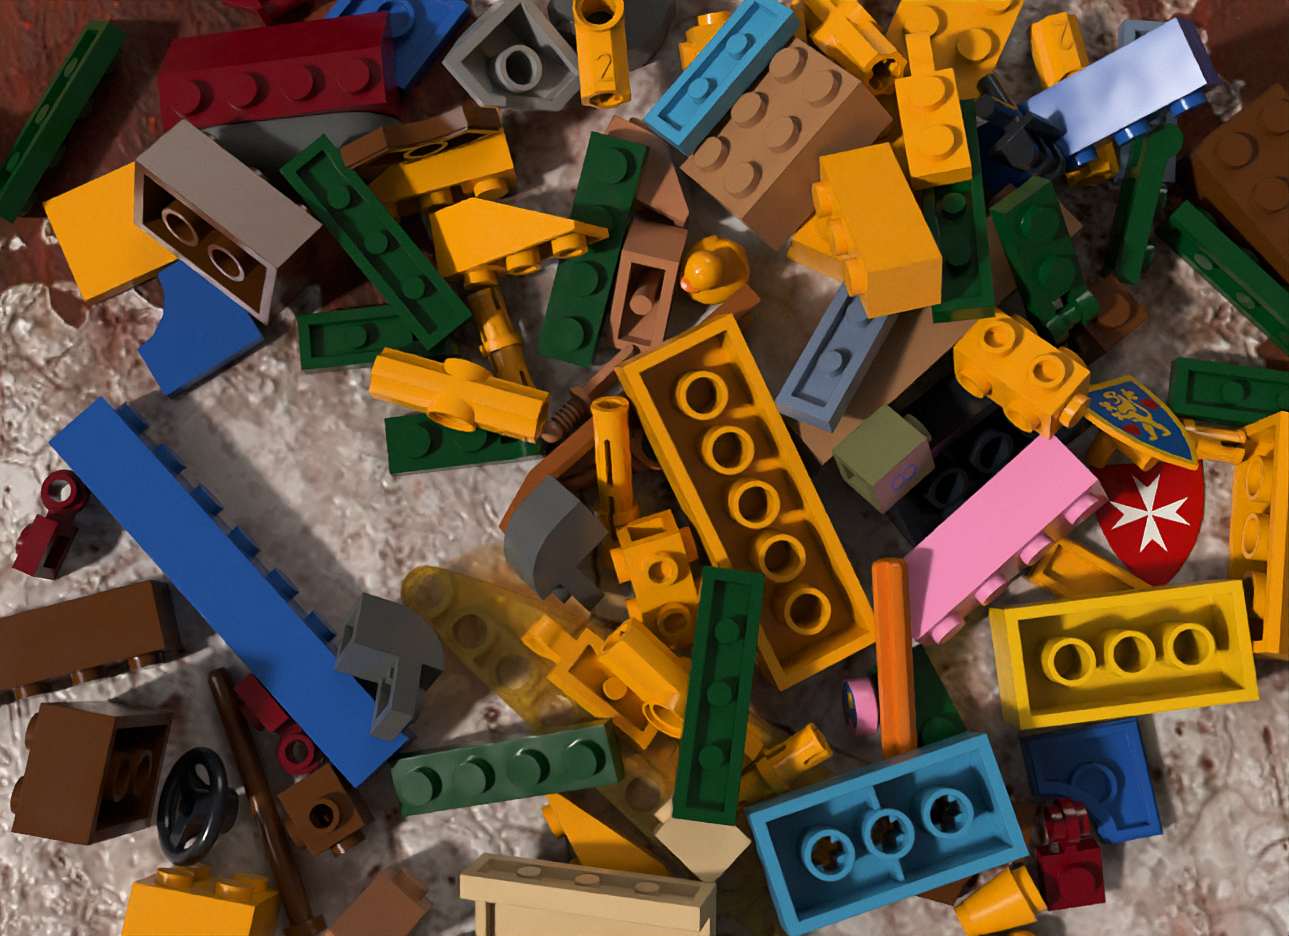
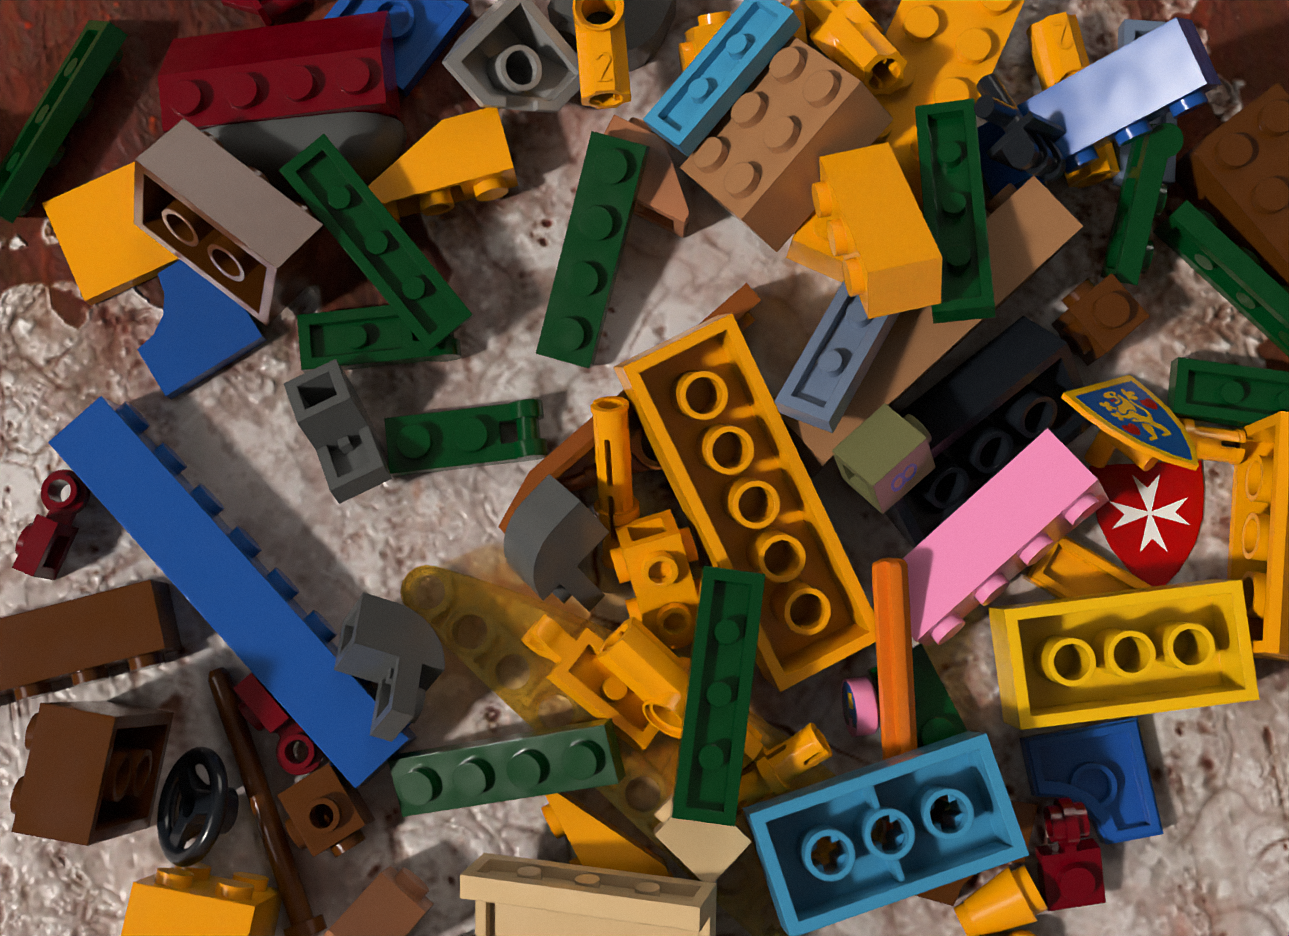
(338, 430): none -> dark grey brick
(413, 140): reddish brown tile -> none
(460, 395): light orange piece -> none
(489, 240): light orange slope -> none
(499, 337): light orange pin -> none
(583, 397): nougat piece -> none
(646, 285): nougat slope -> none
(714, 270): light orange animal -> none
(931, 119): light orange plate -> none
(1023, 374): light orange brick -> none
(1043, 260): dark green plate -> none

